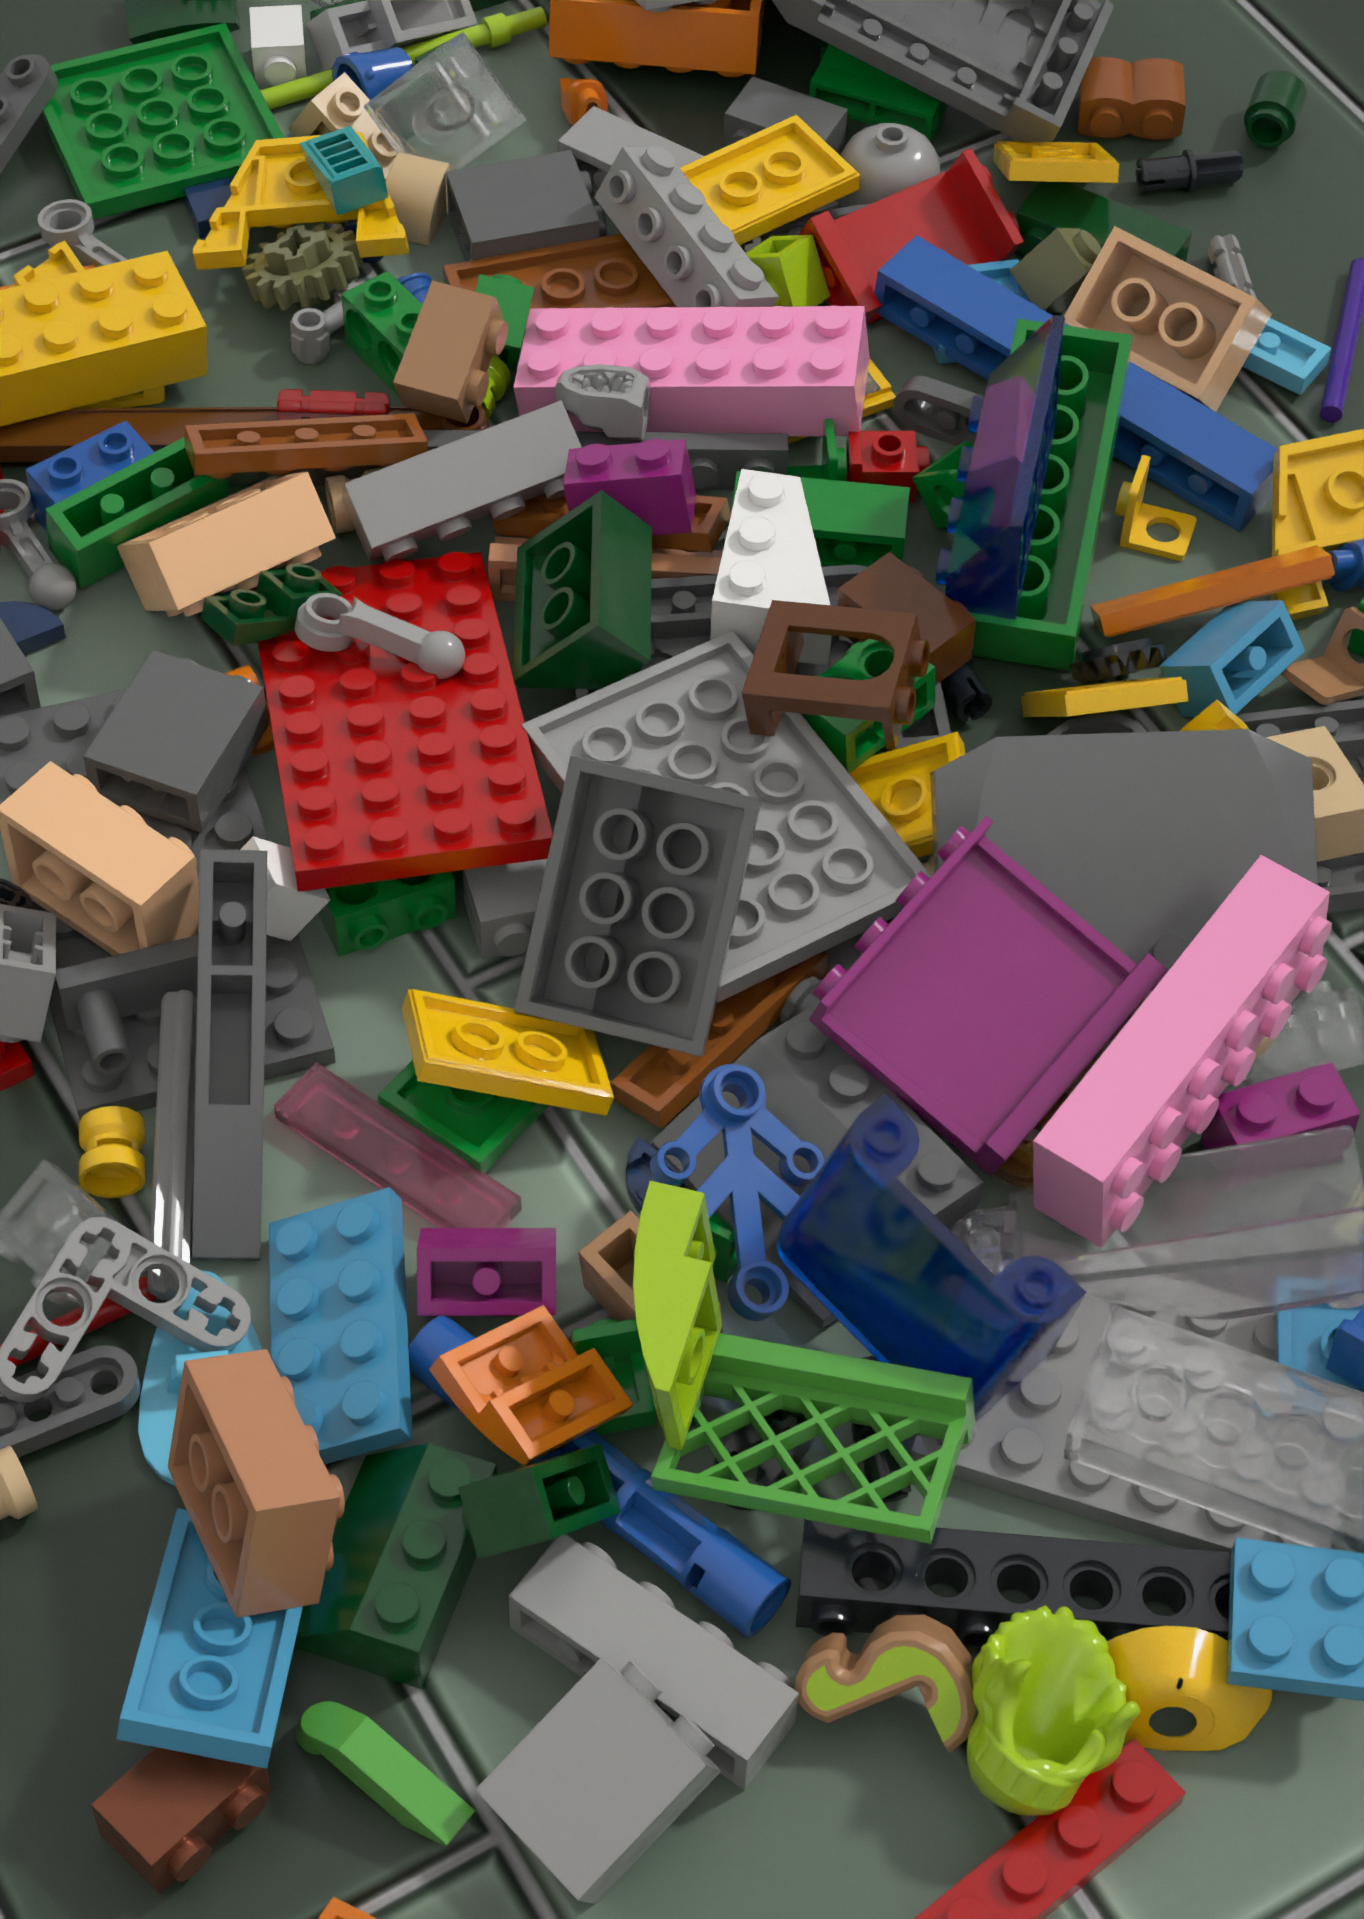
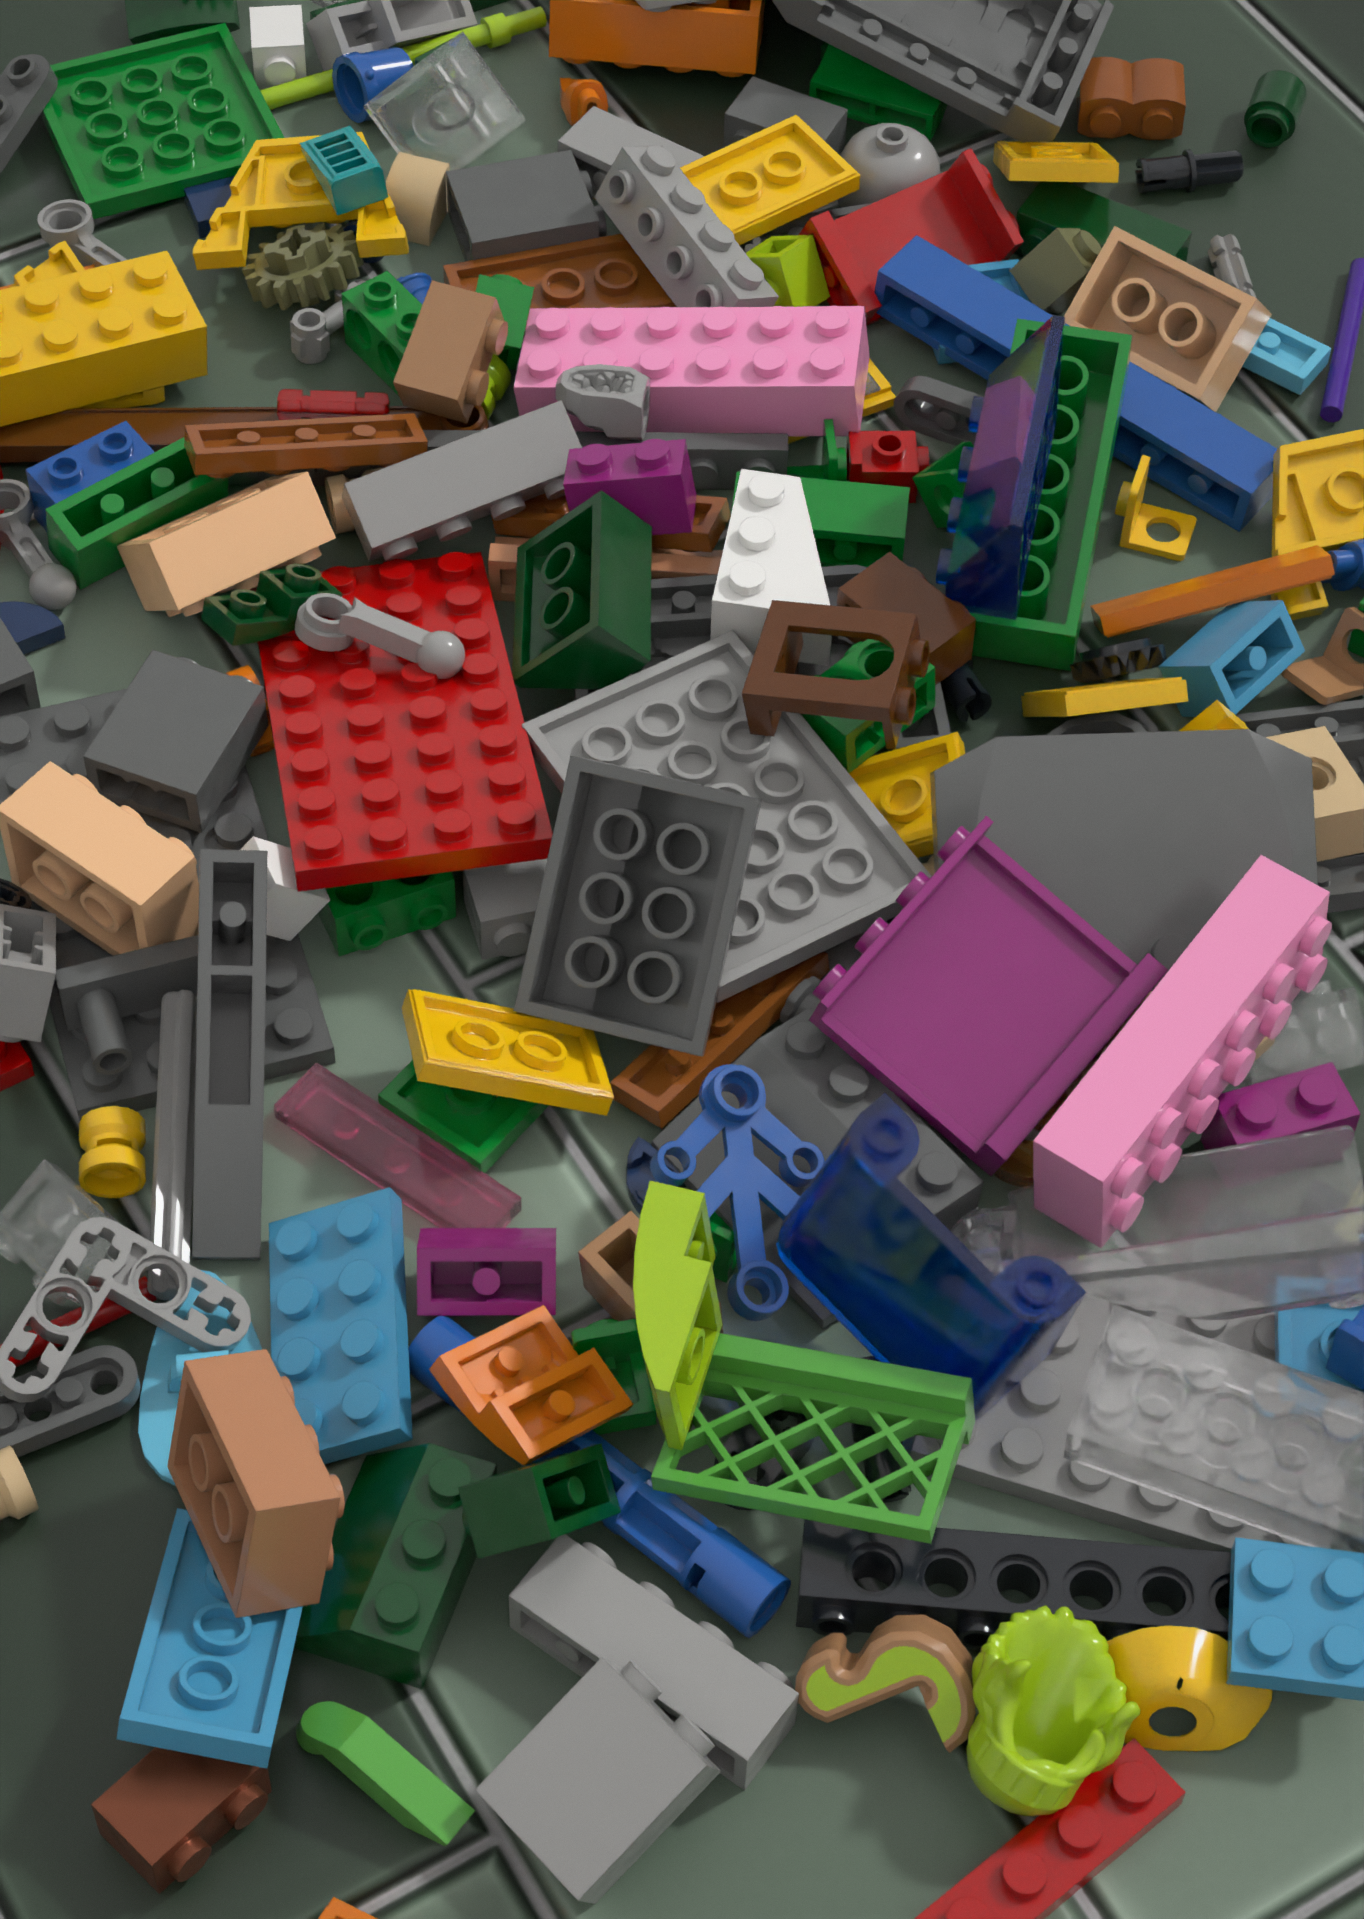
(341, 107): tan bracket -> none

